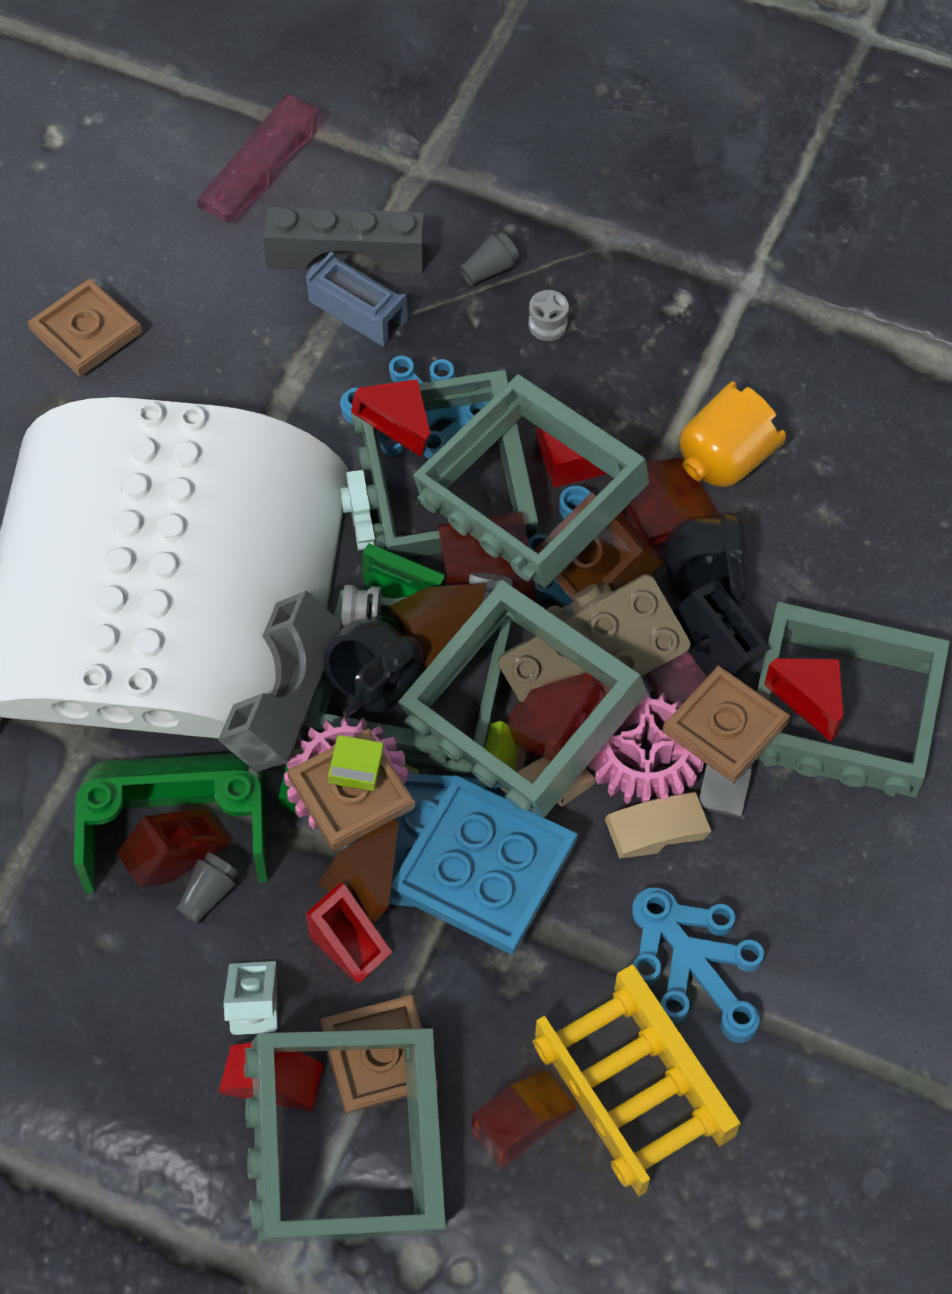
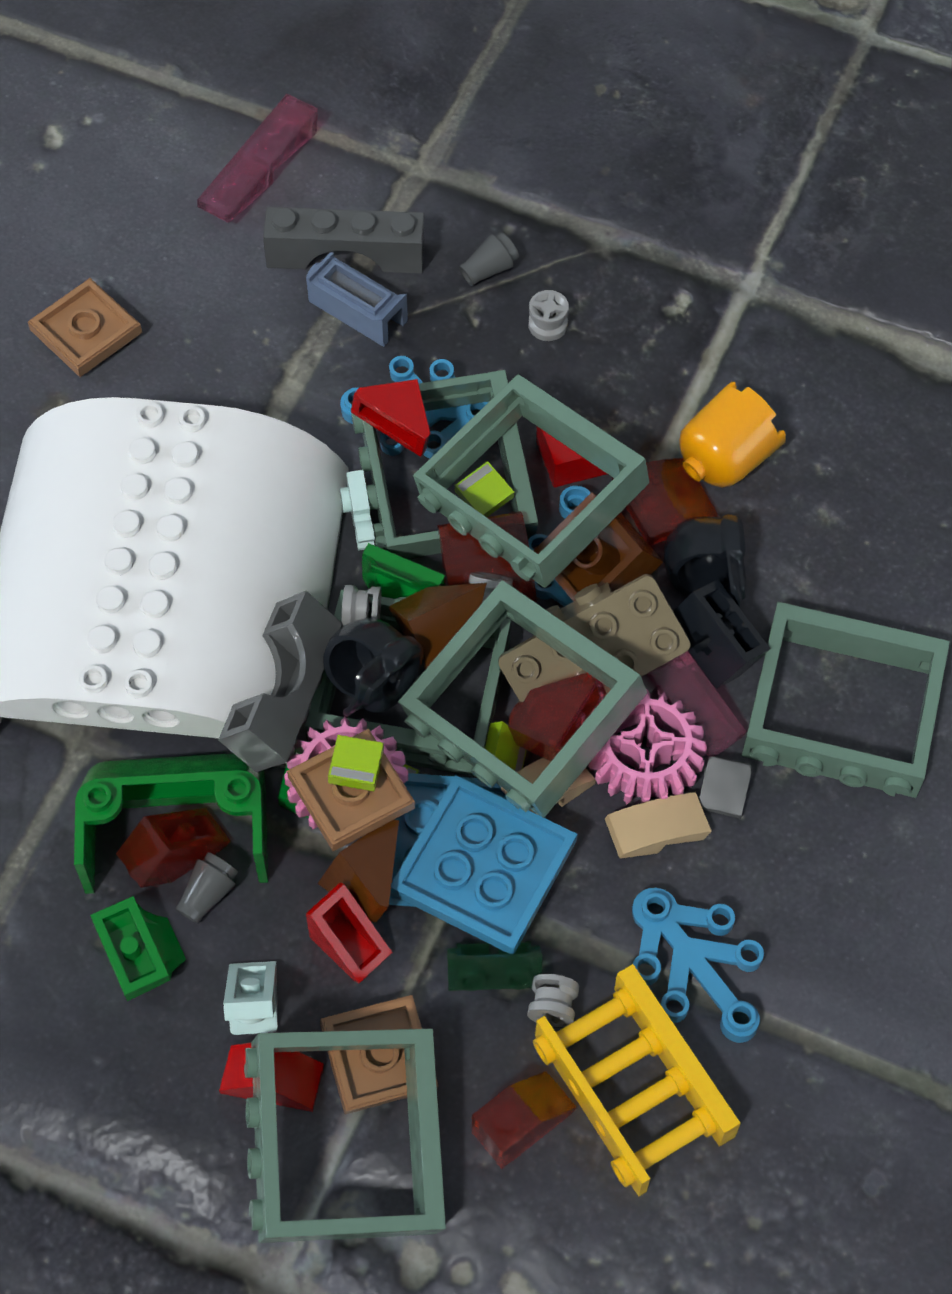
(138, 946): none -> green slope
(474, 969): none -> clear green hinge
(484, 490): none -> lime tile
(553, 999): none -> light grey wheel
(726, 724): medium nougat plate -> none
(809, 689): red slope -> none

